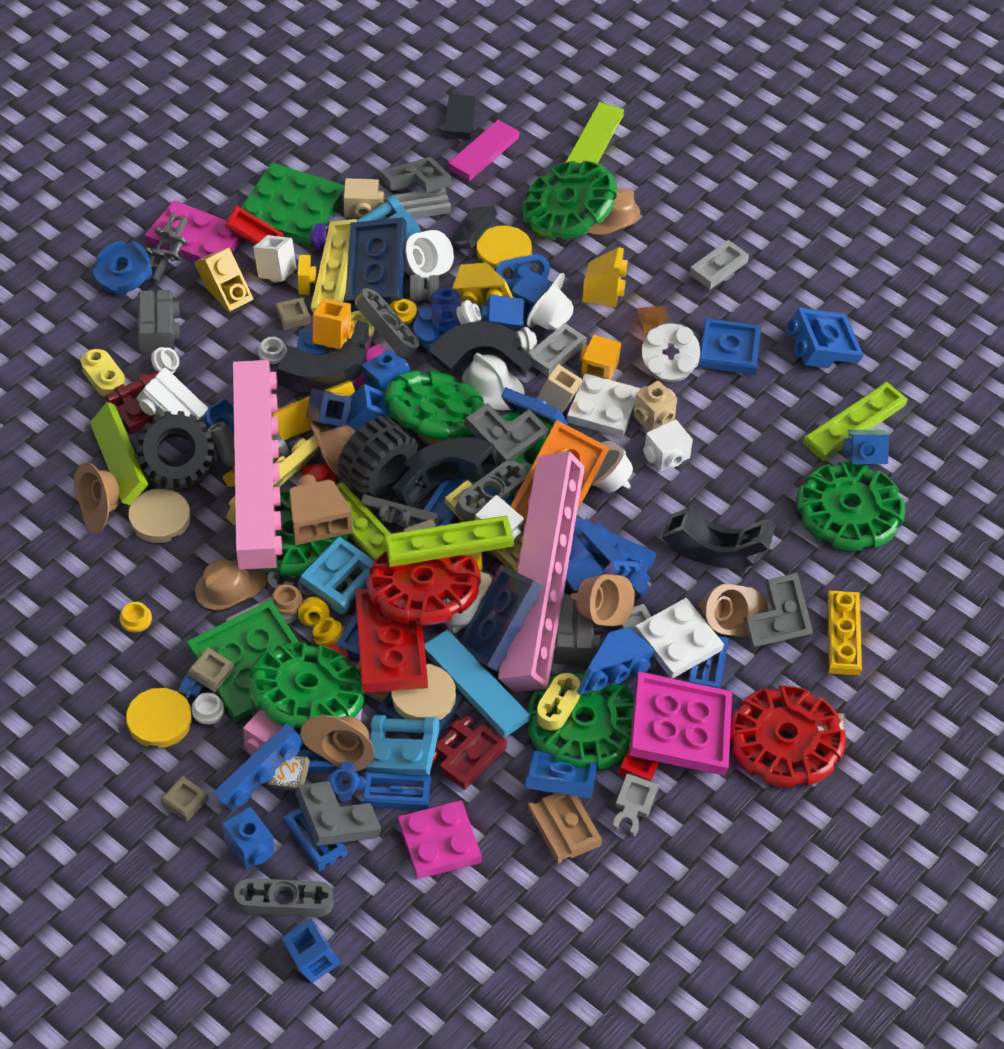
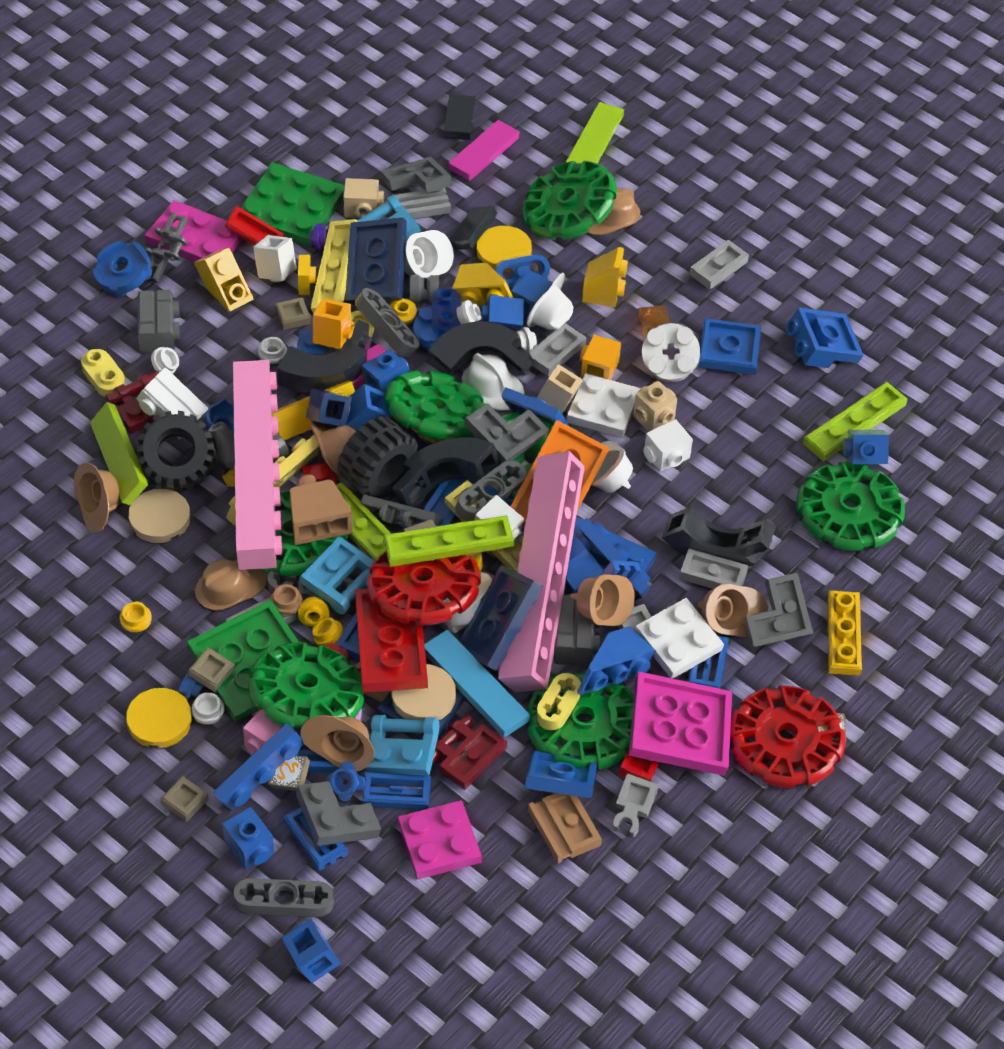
(711, 570): none -> light grey plate

